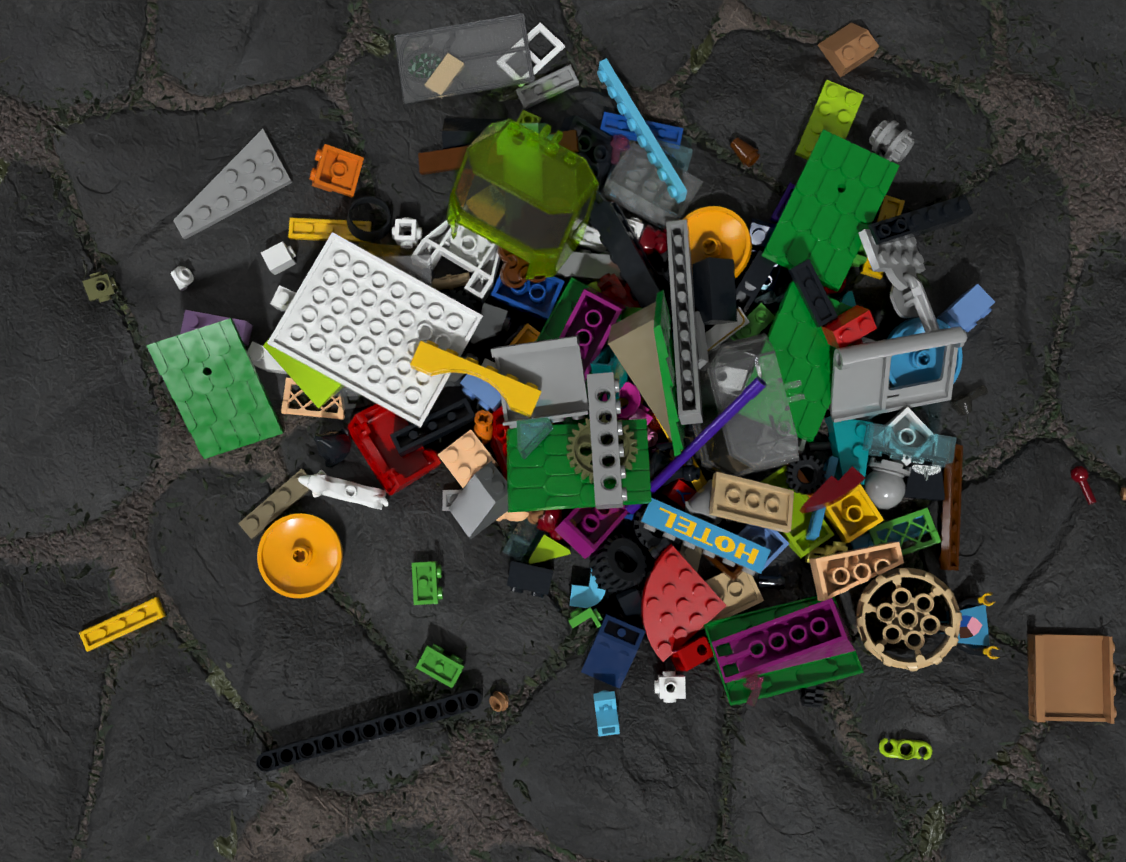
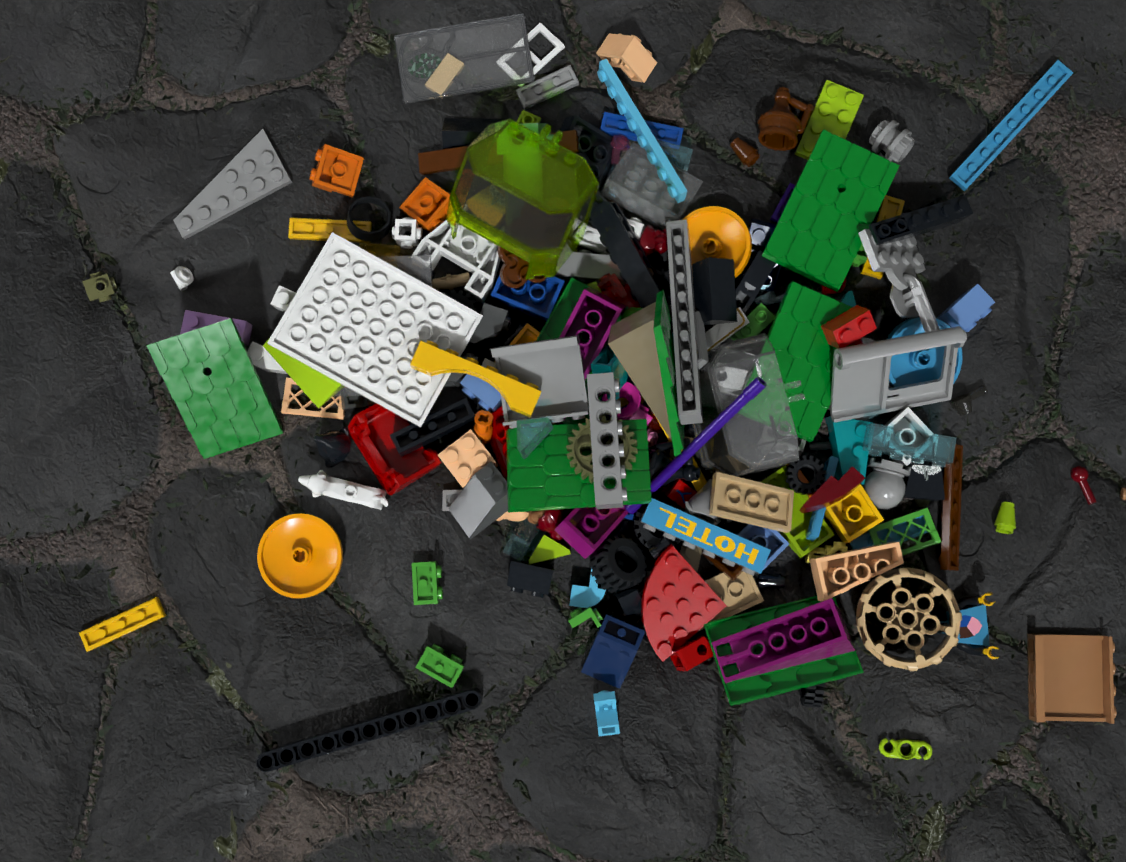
(274, 506): dark tan plate -> none
(279, 257): white brick -> none
(427, 205): none -> orange plate
(499, 701): medium nougat plate -> none
(629, 55): none -> light nougat brick
(677, 690): white brick -> none
(753, 683): clear pink plate -> none
(779, 125): none -> reddish brown piece
(812, 293): black plate -> none
(848, 48): medium nougat slope -> none
(1005, 520): none -> lime cone
(1011, 125): none -> dark azure plate

